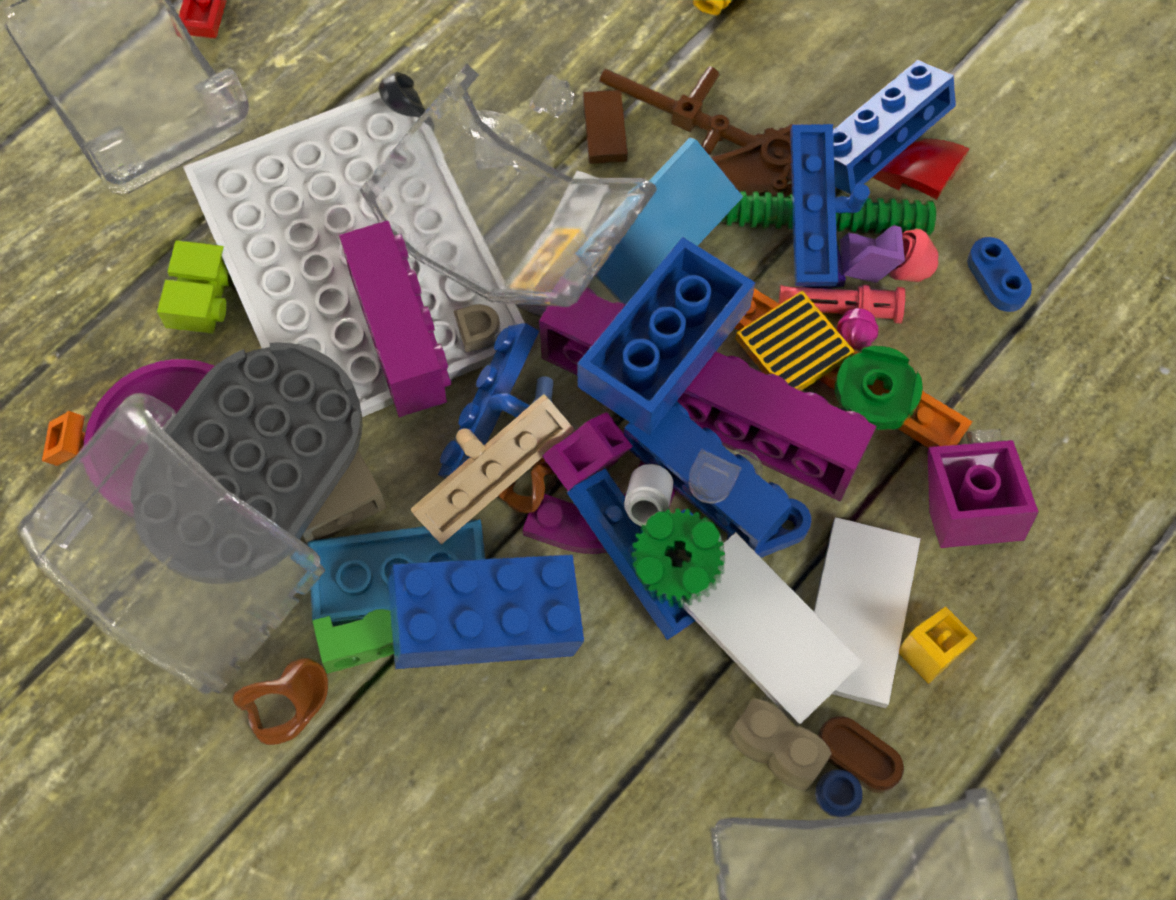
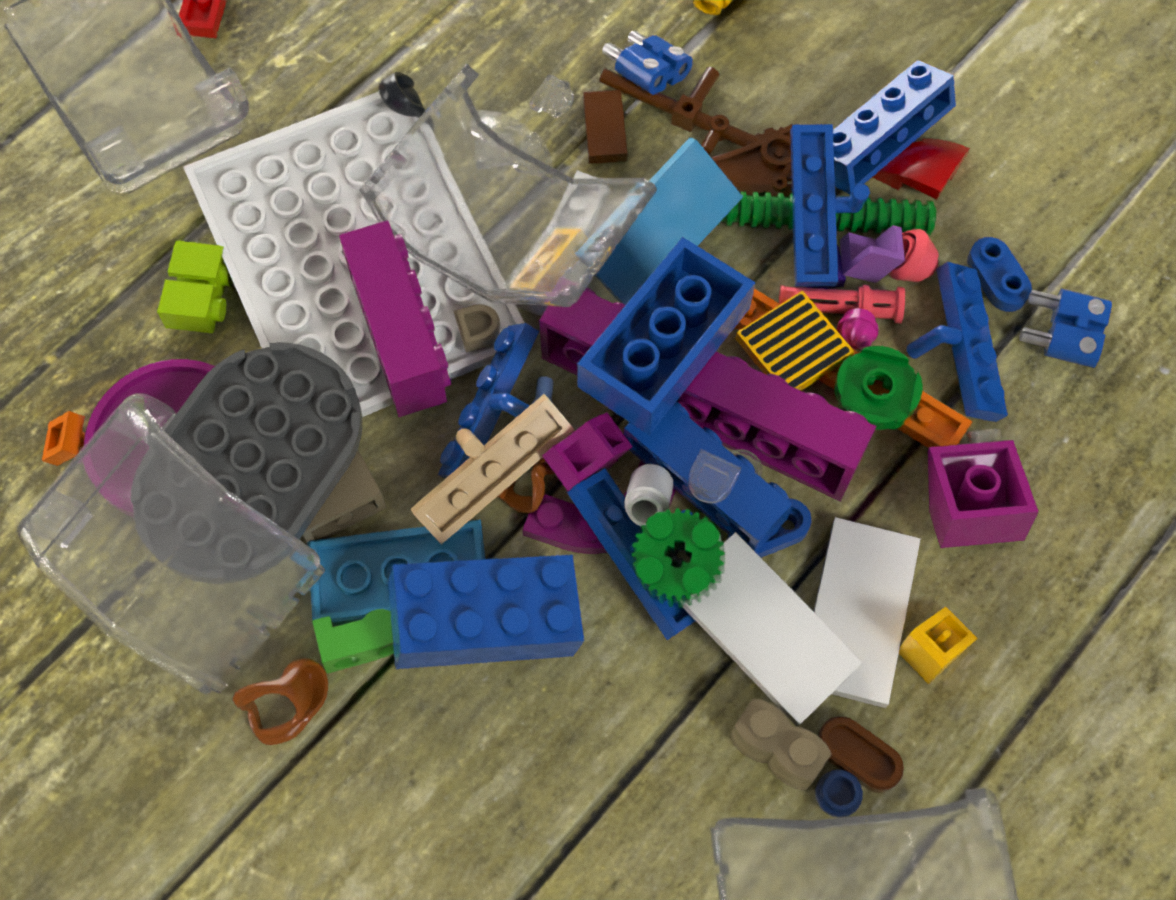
(650, 62): none -> blue piece
(970, 342): none -> blue plate
(1075, 329): none -> blue piece

